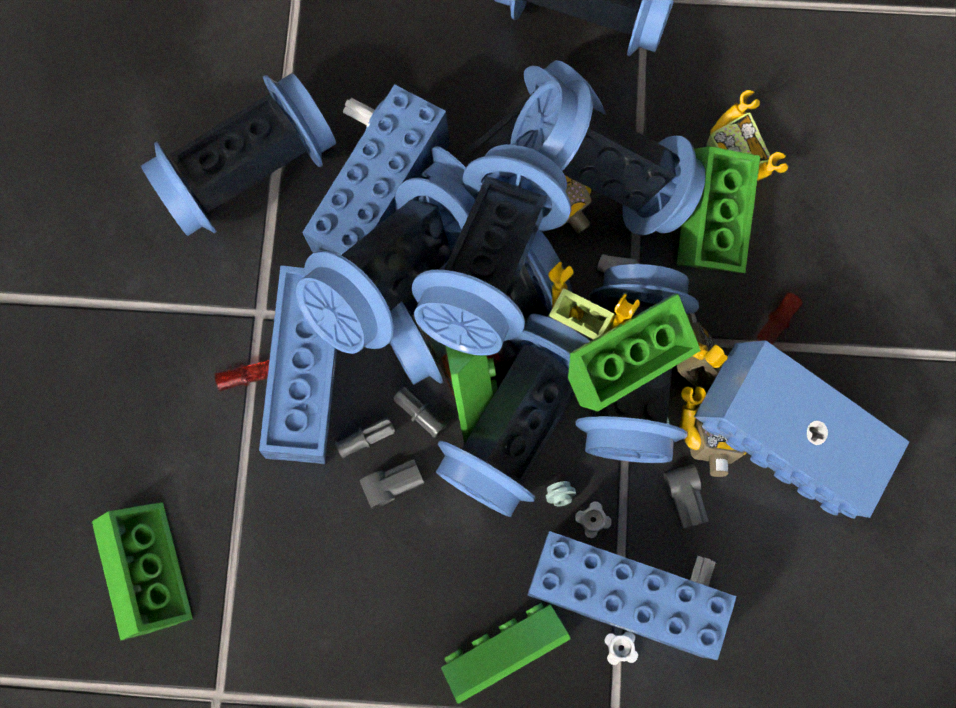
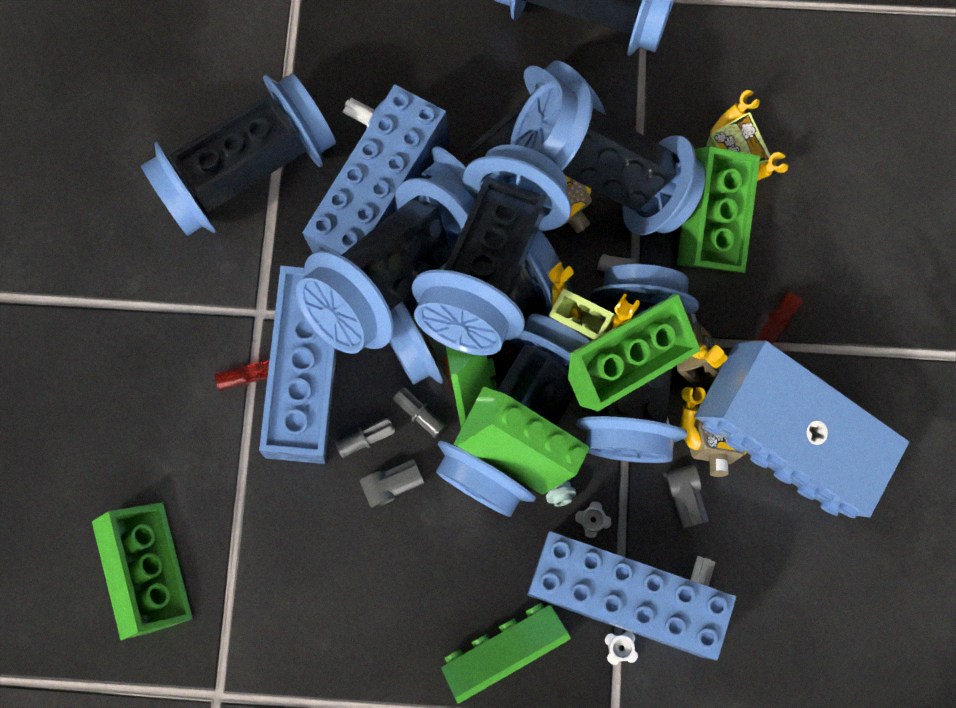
(520, 442): none -> bright green slope

